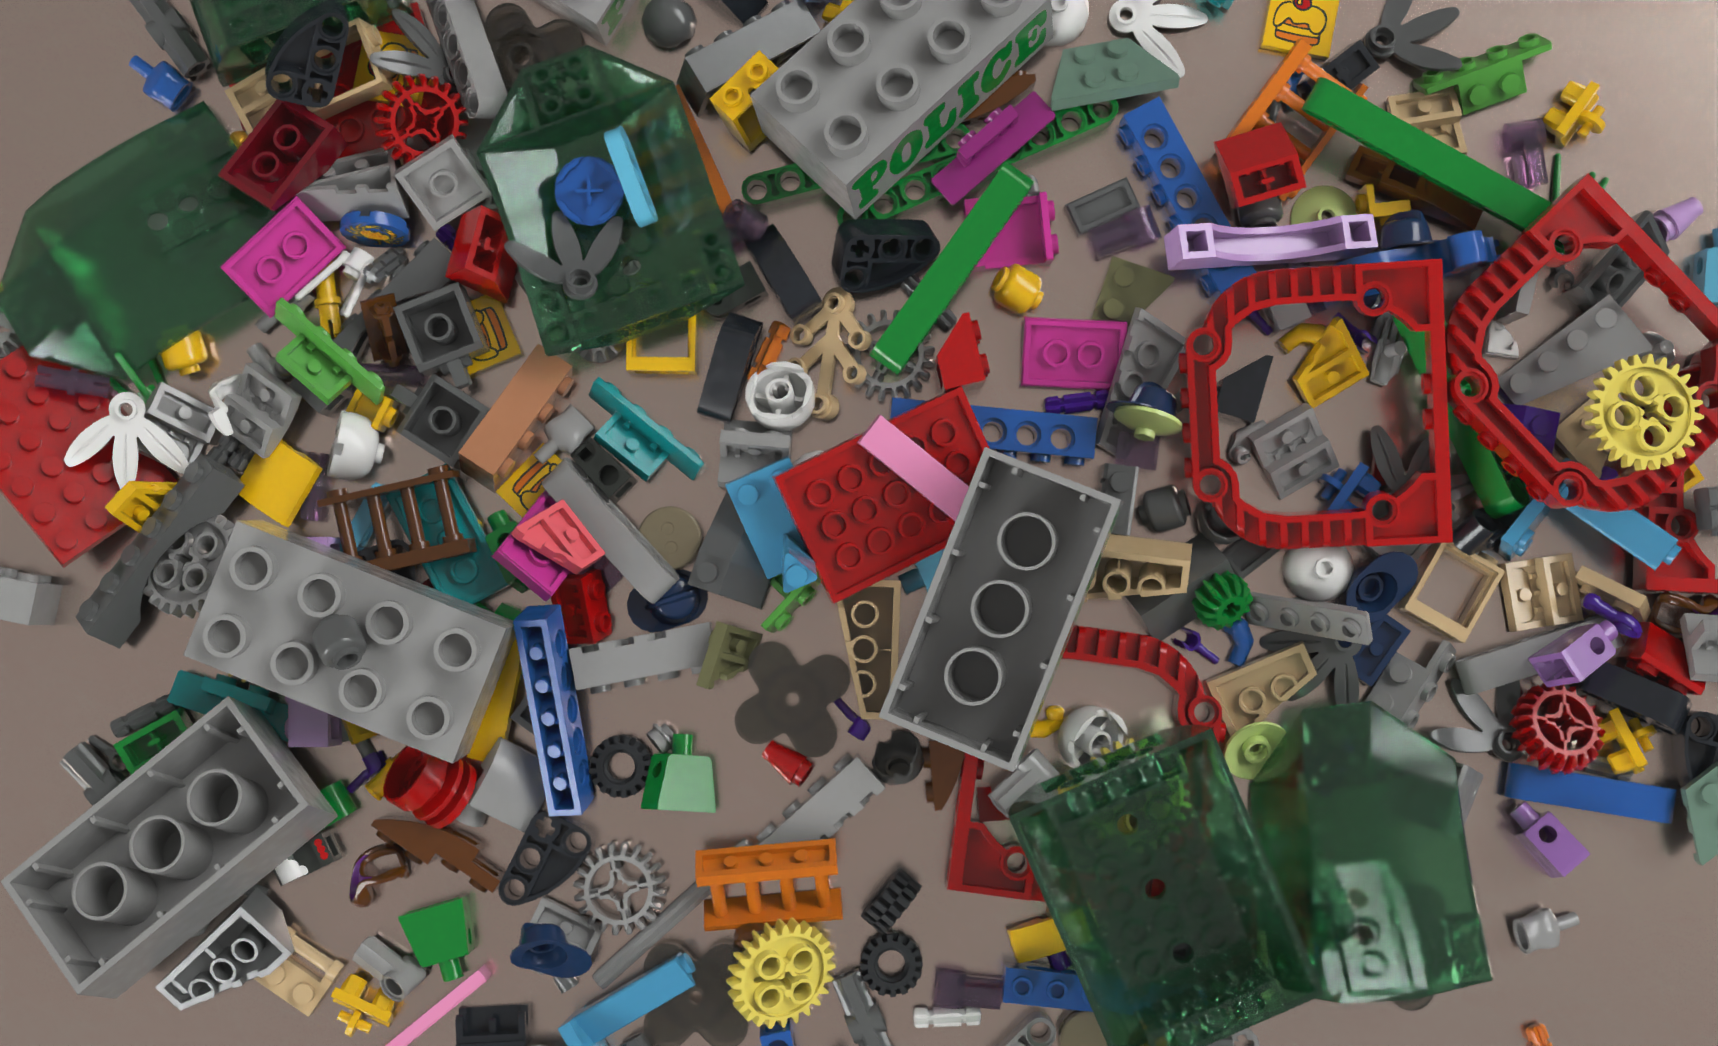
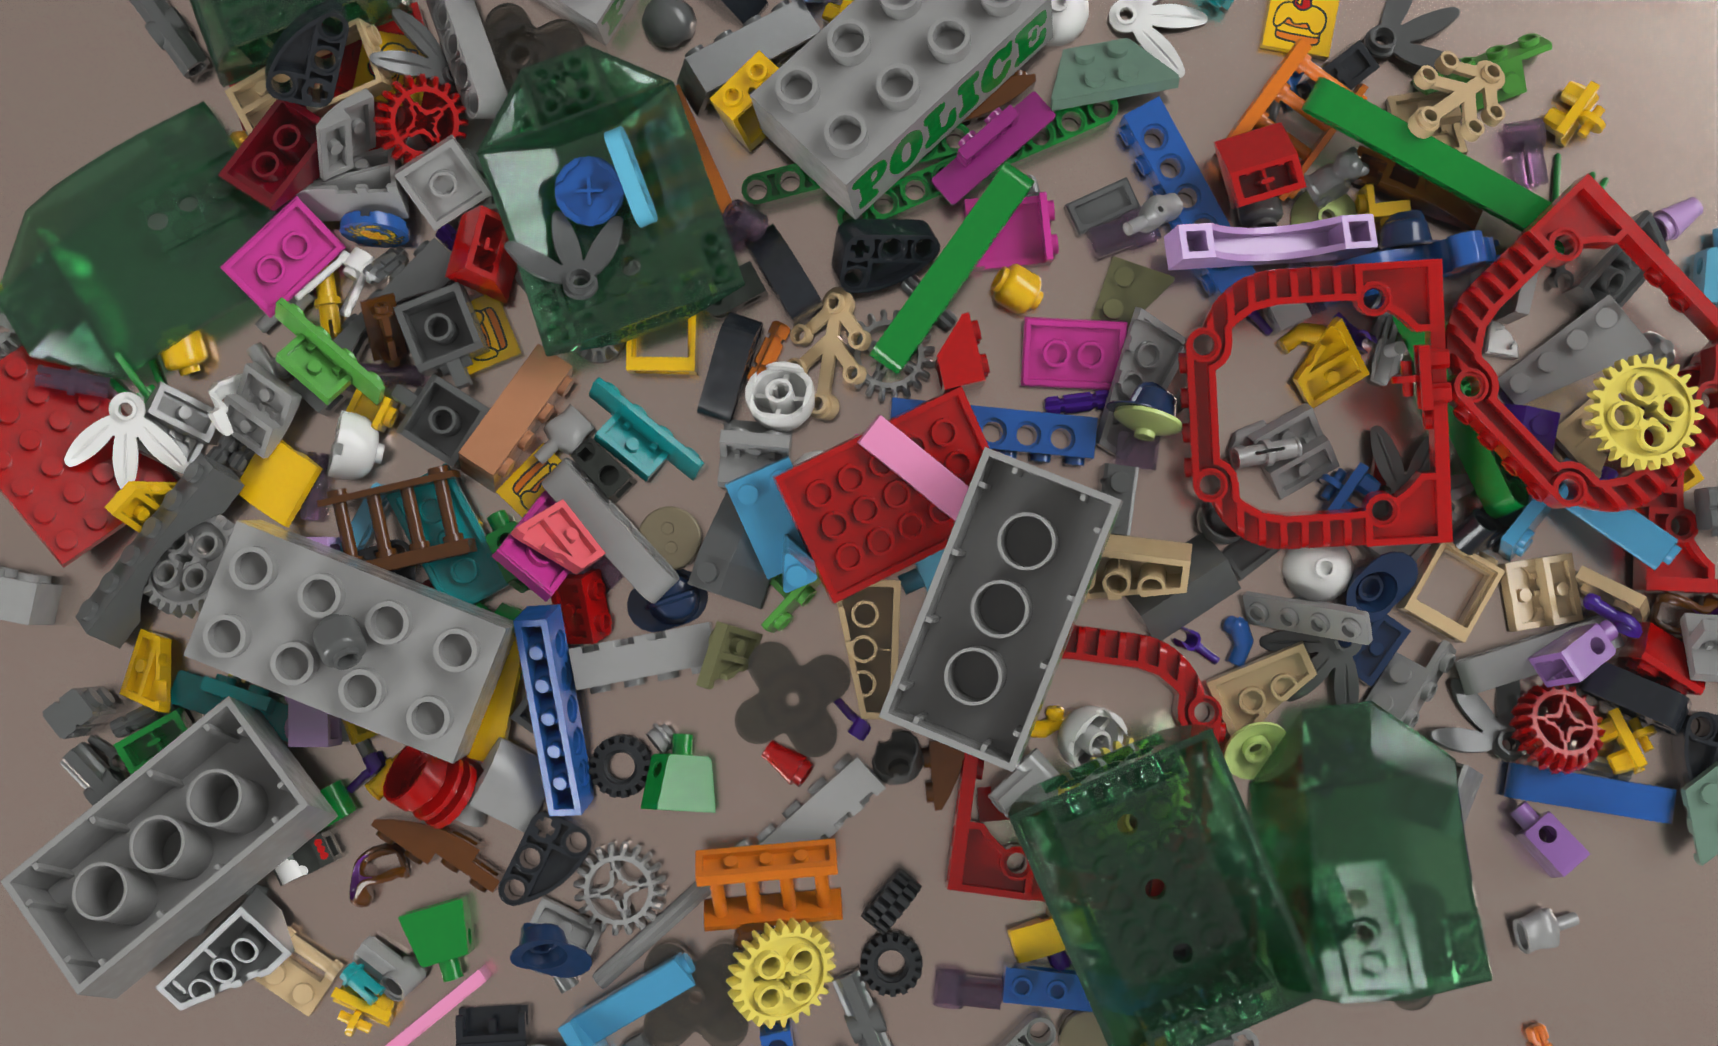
(80, 711): none -> dark grey brick
(150, 672): none -> yellow wing
(163, 82): blue piece -> none
(345, 133): none -> light grey slope
(361, 982): none -> teal pin
(946, 1017): white axle -> none
(1154, 213): none -> light grey piece
(1164, 508): dark grey head -> none
(1222, 600): green gear -> none
(1242, 391): black slope -> none
(1247, 456): none -> light grey pin
(1335, 178): none -> dark grey animal
(1427, 393): none -> red hips
(1484, 78): none -> tan plant

